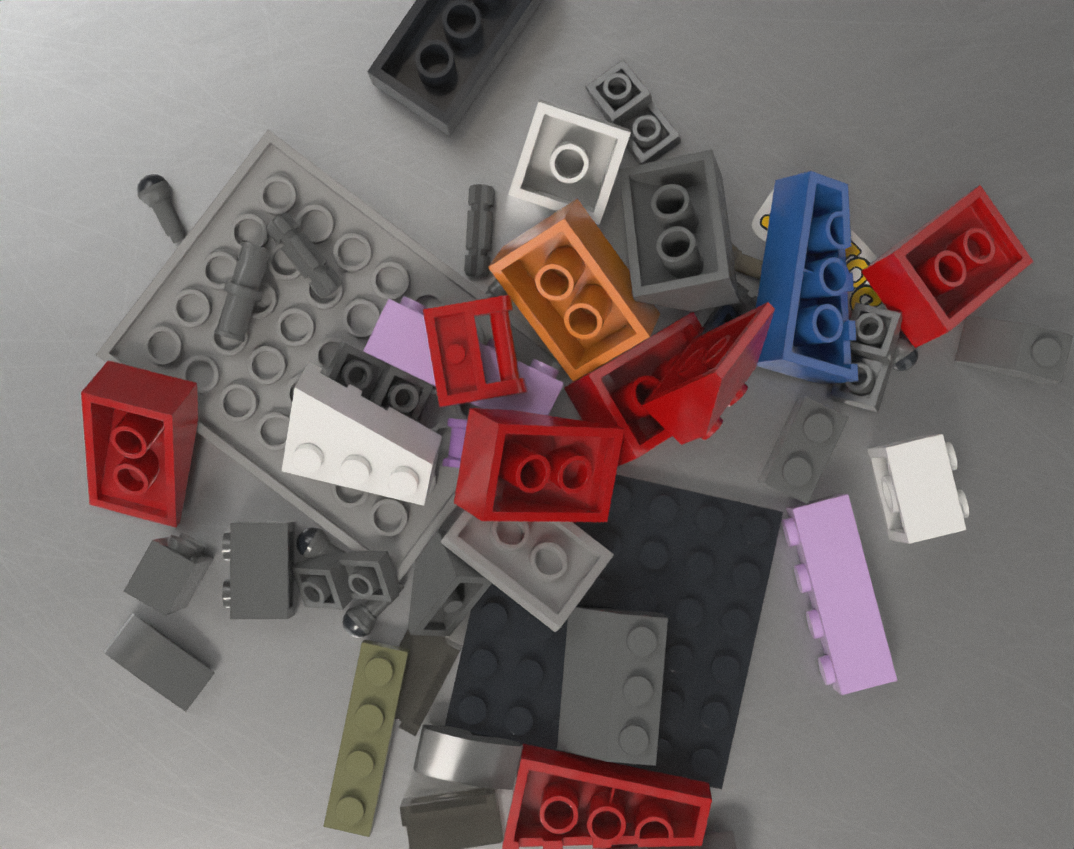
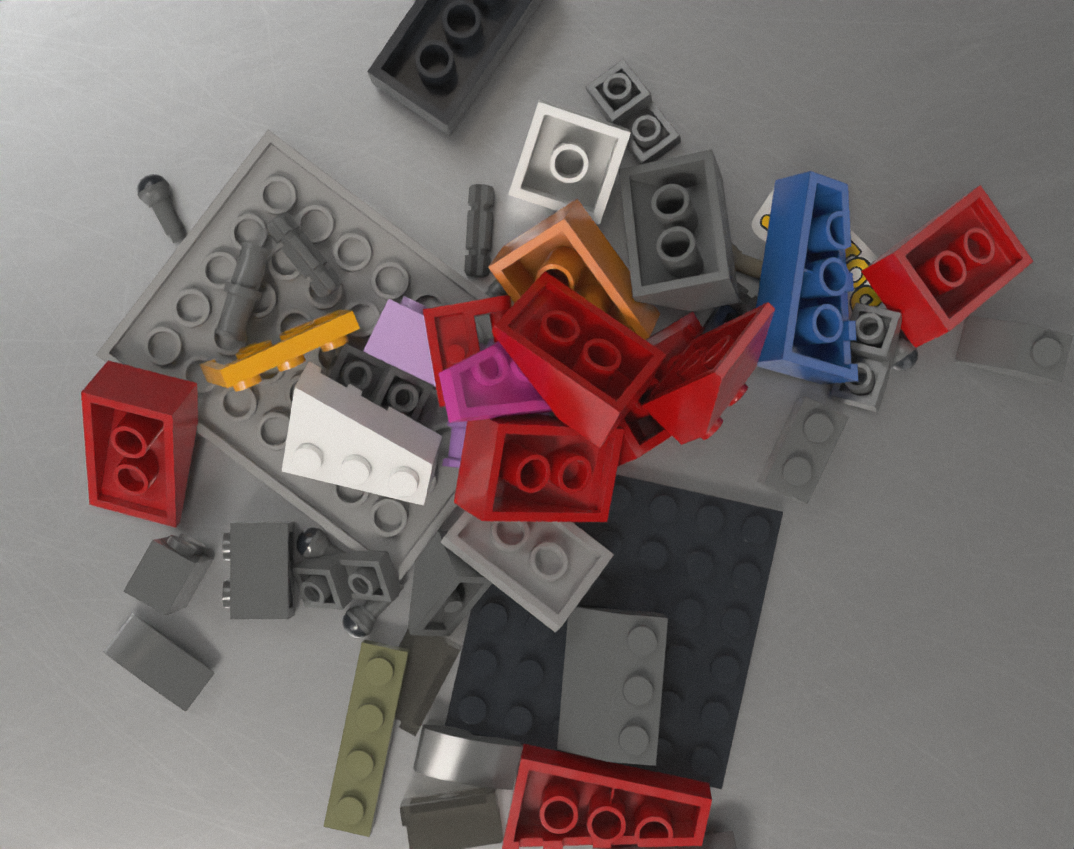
(323, 332): none -> light orange wing
(488, 388): none -> dark pink wing
(577, 357): none -> red slope
(840, 594): lavender brick -> none
(918, 488): white brick -> none

